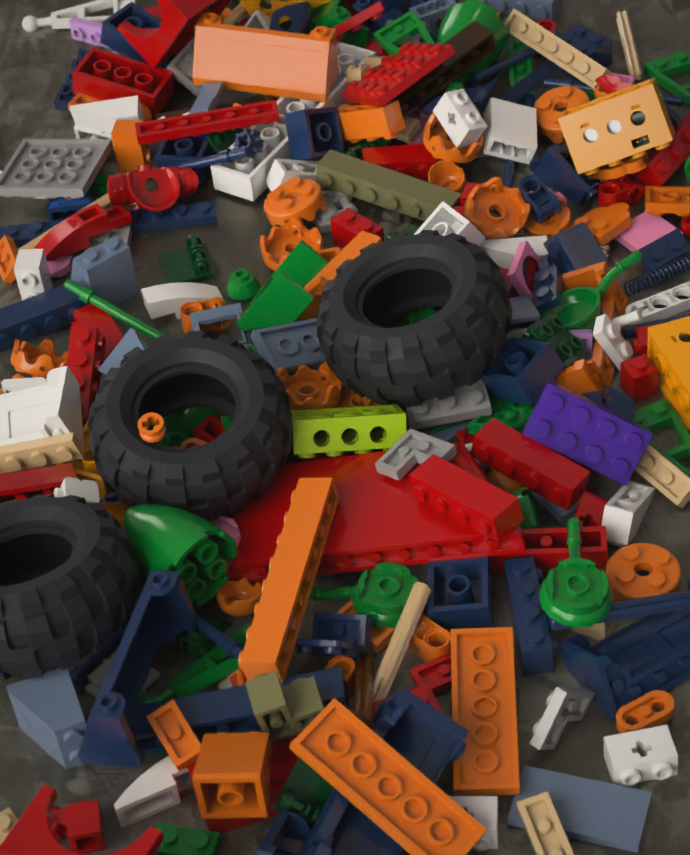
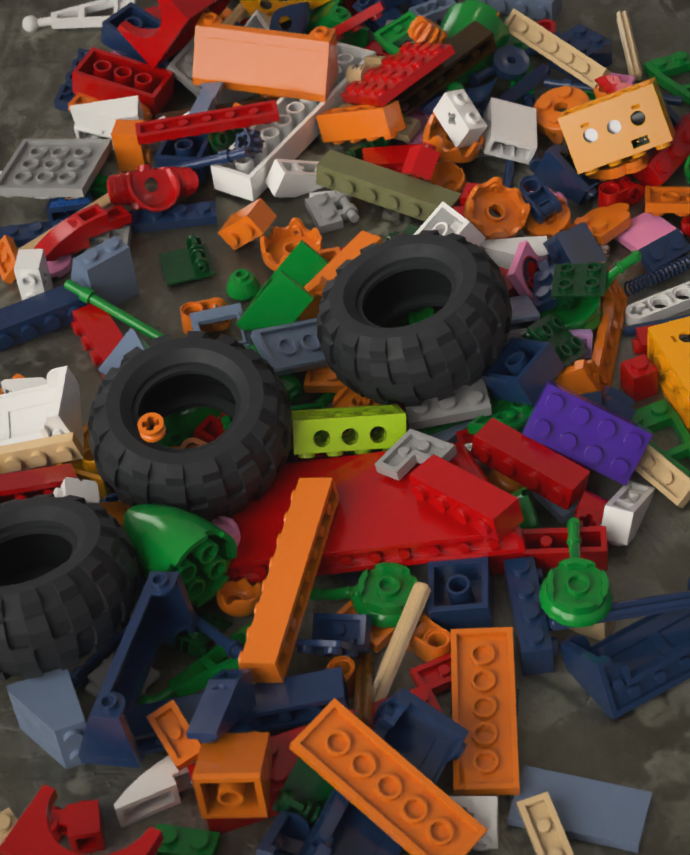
(35, 360): orange plate -> none
(84, 360): red brick -> none
(86, 31): lavender hinge -> none
(169, 297): white slope -> none
(223, 703): none -> dark blue slope
(247, 224): none -> orange brick
(284, 709): olive brick -> none
(294, 199): orange plate -> none
(311, 388): orange plate -> none
(314, 133): dark blue brick -> none
(349, 224): red brick -> none
(421, 161): none -> red brick
(426, 31): none -> orange gear
(514, 55): none -> dark blue piece
(563, 705): light grey plate -> none
(578, 281): none -> dark green hinge
(609, 337): white plate -> none
(626, 561): orange plate -> none
(640, 756): white brick -> none
(642, 712): orange plate -> none

